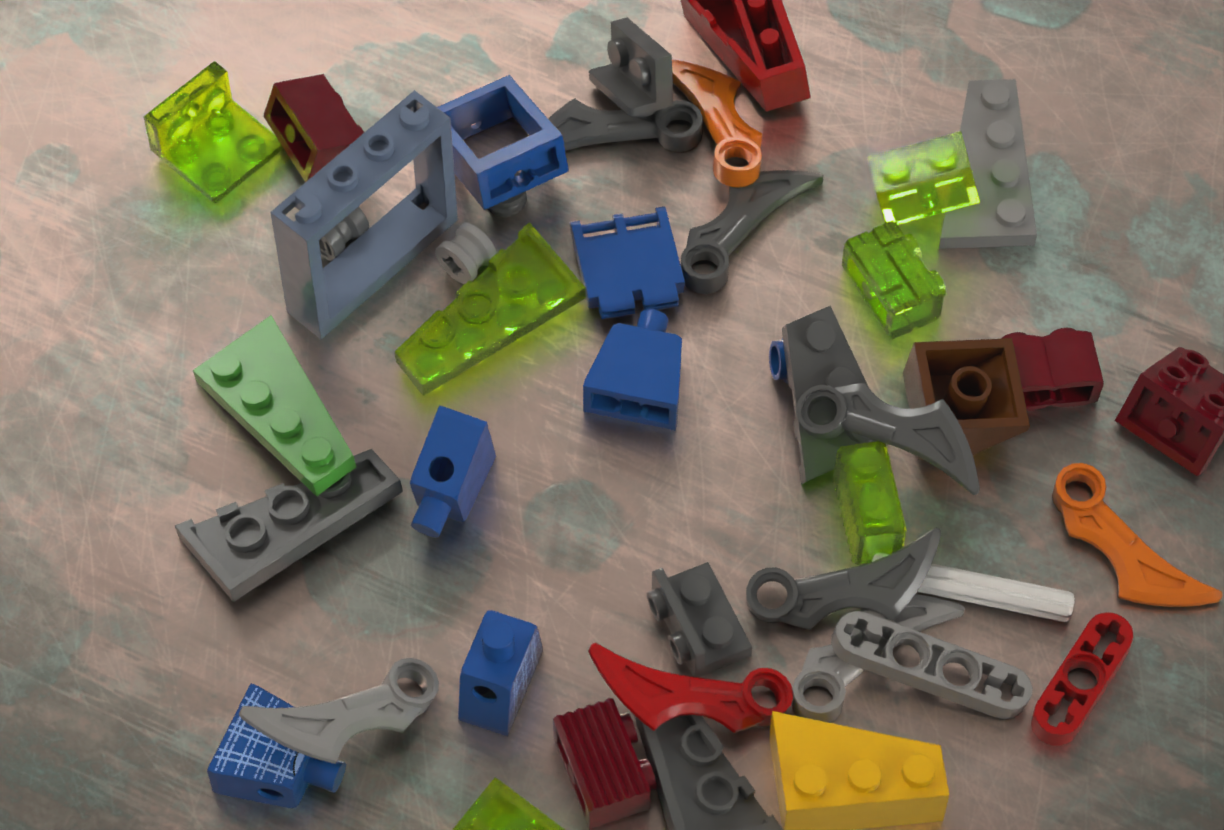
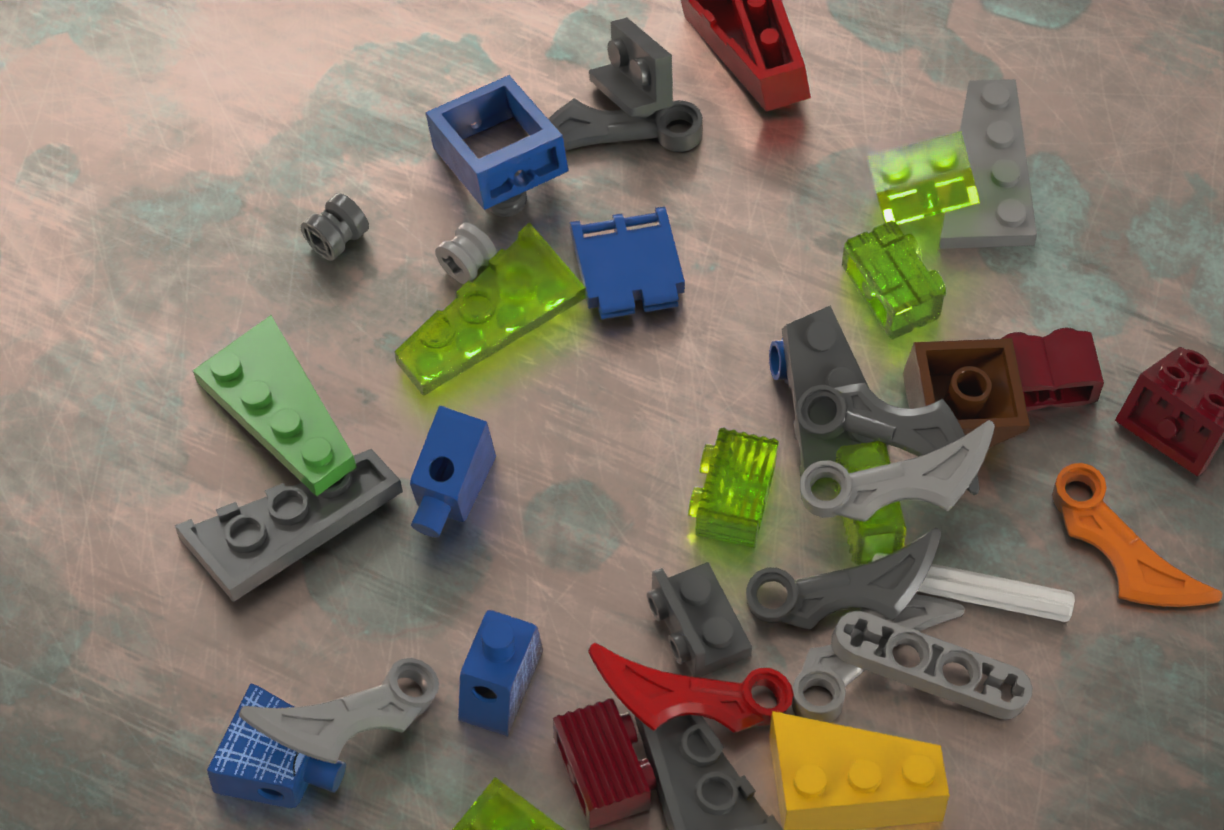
(209, 135): clear neon green bracket -> none
(310, 122): dark red brick -> none
(328, 295): sand blue window -> none
(637, 373): blue torso -> none
(714, 97): orange piece -> none
(735, 487): none -> clear neon green brick
(742, 214): dark grey piece -> none
(933, 478): none -> light grey piece
(1082, 700): red beam -> none

